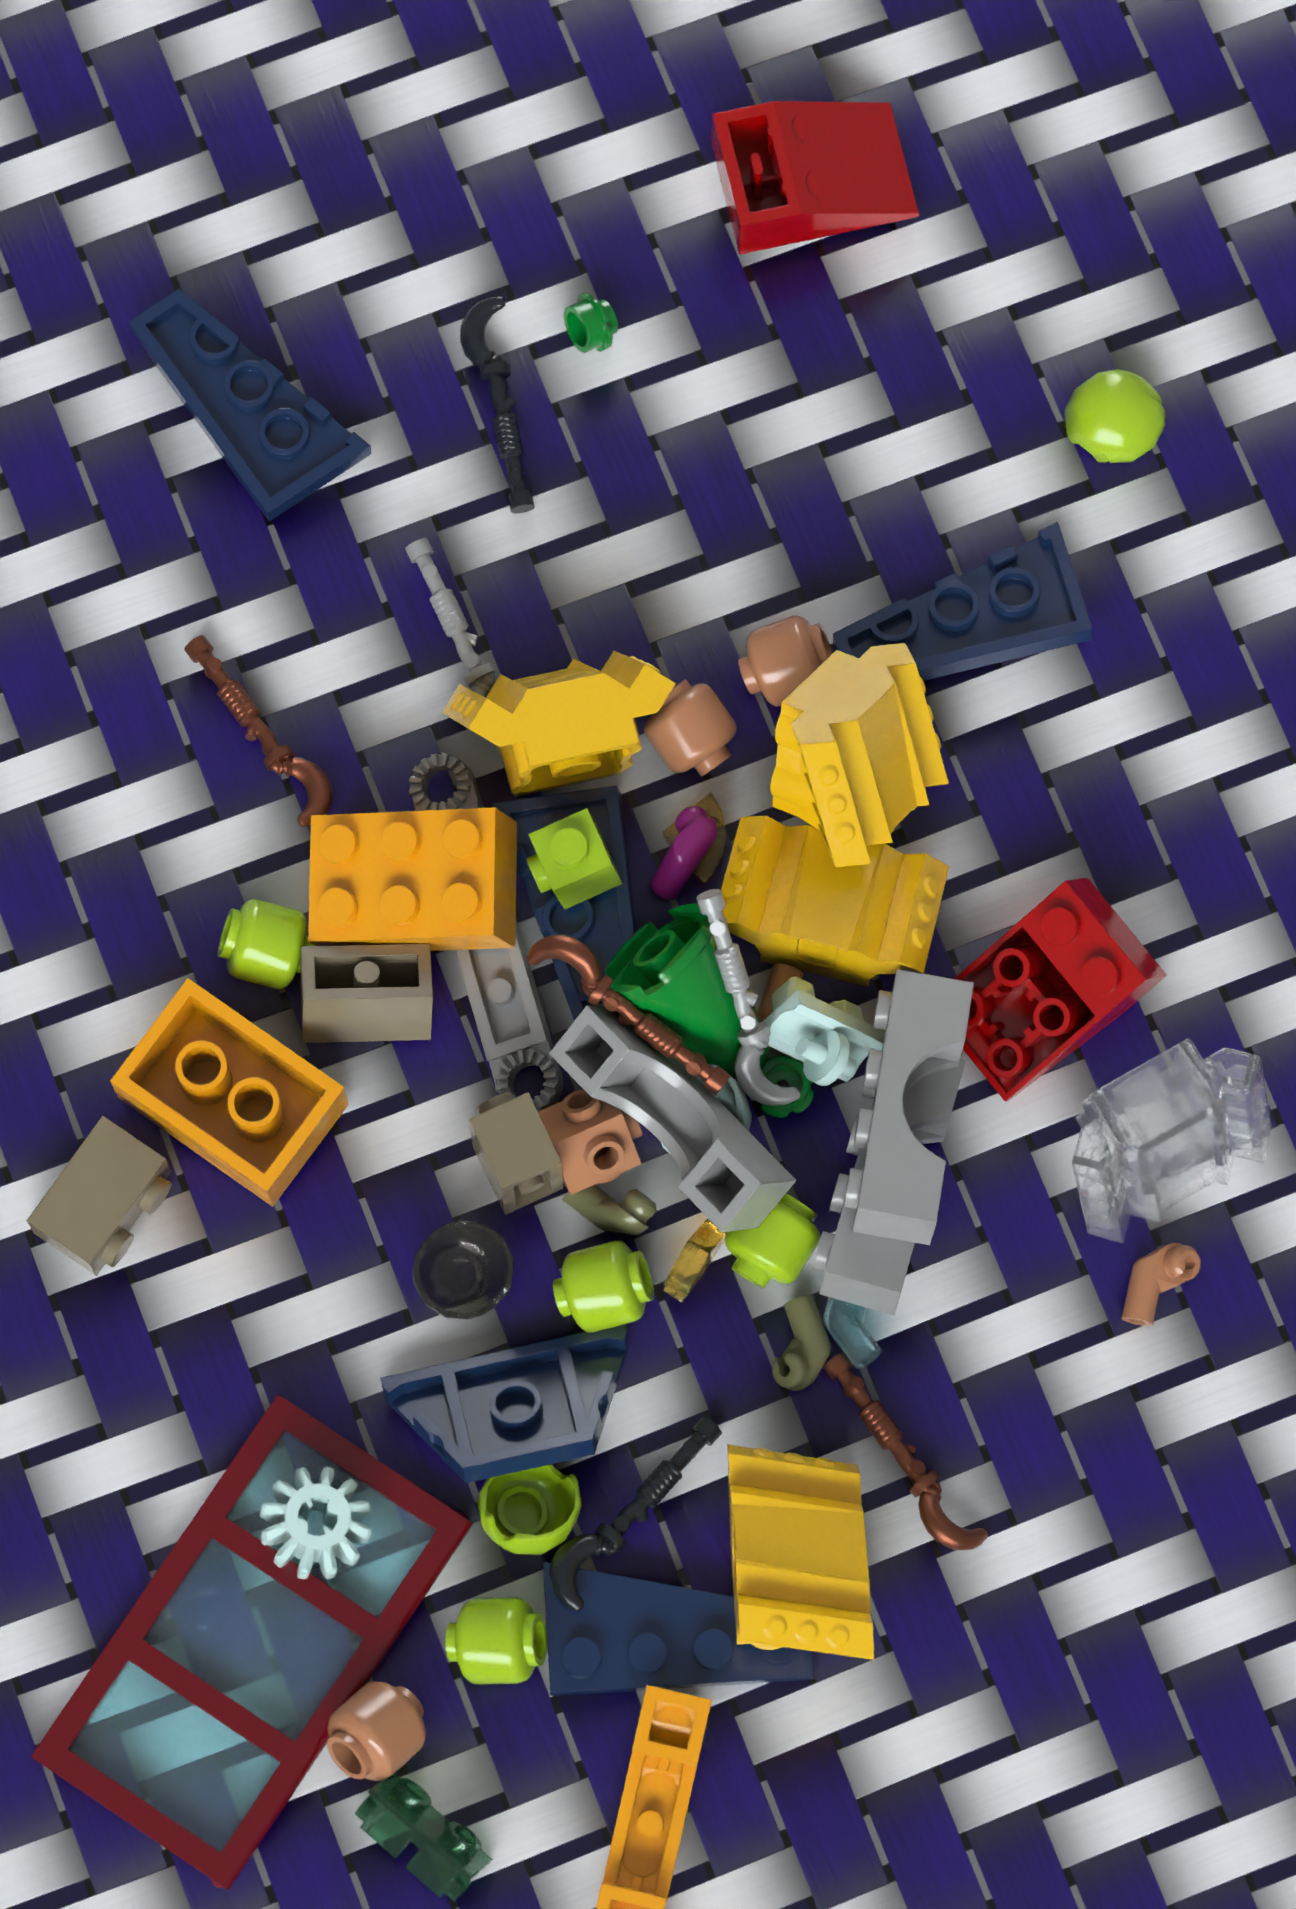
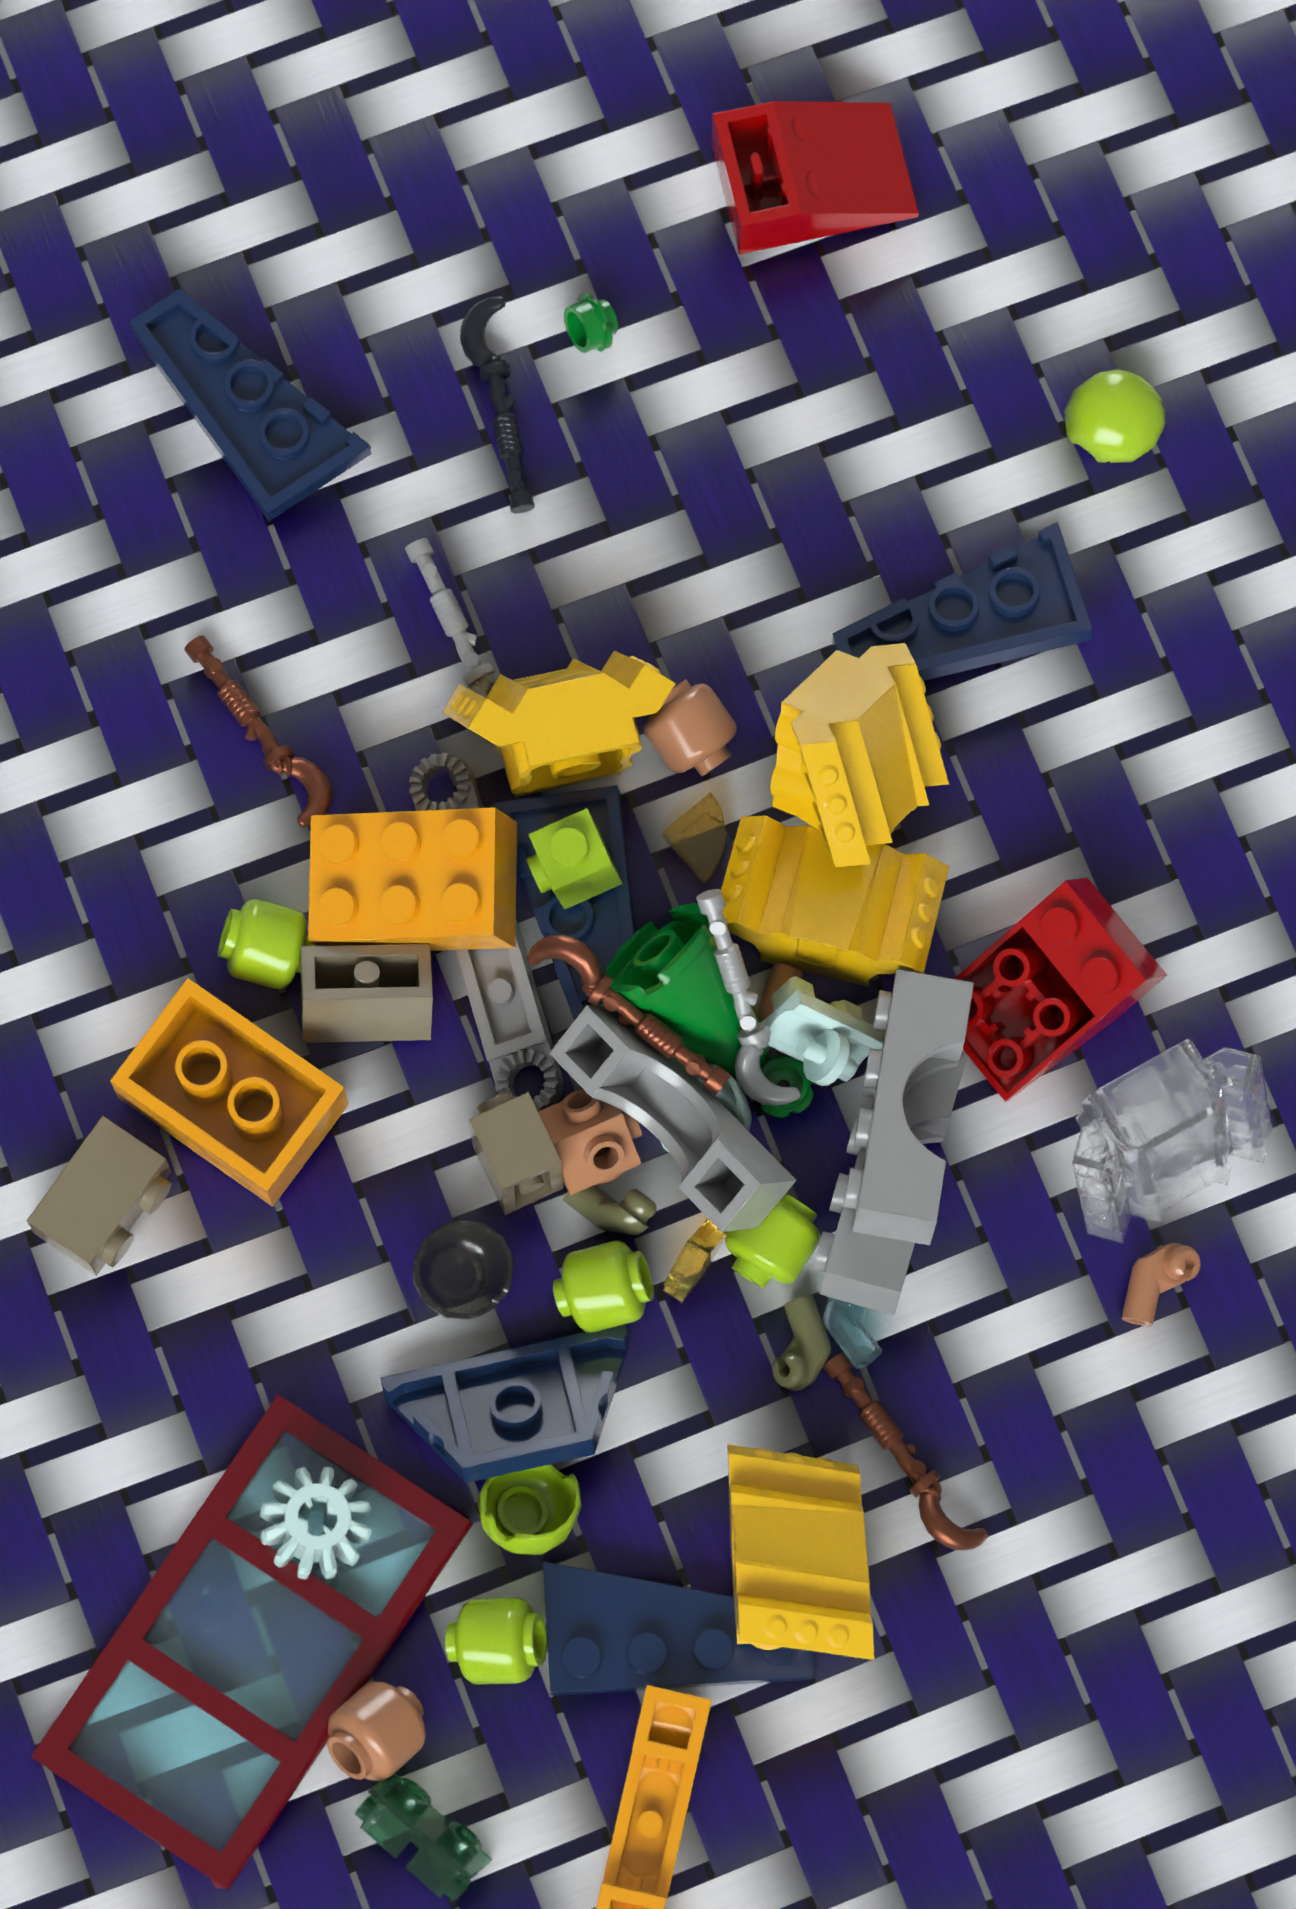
(609, 1538): black piece -> none
(694, 840): magenta arm -> none
(783, 657): nougat head -> none

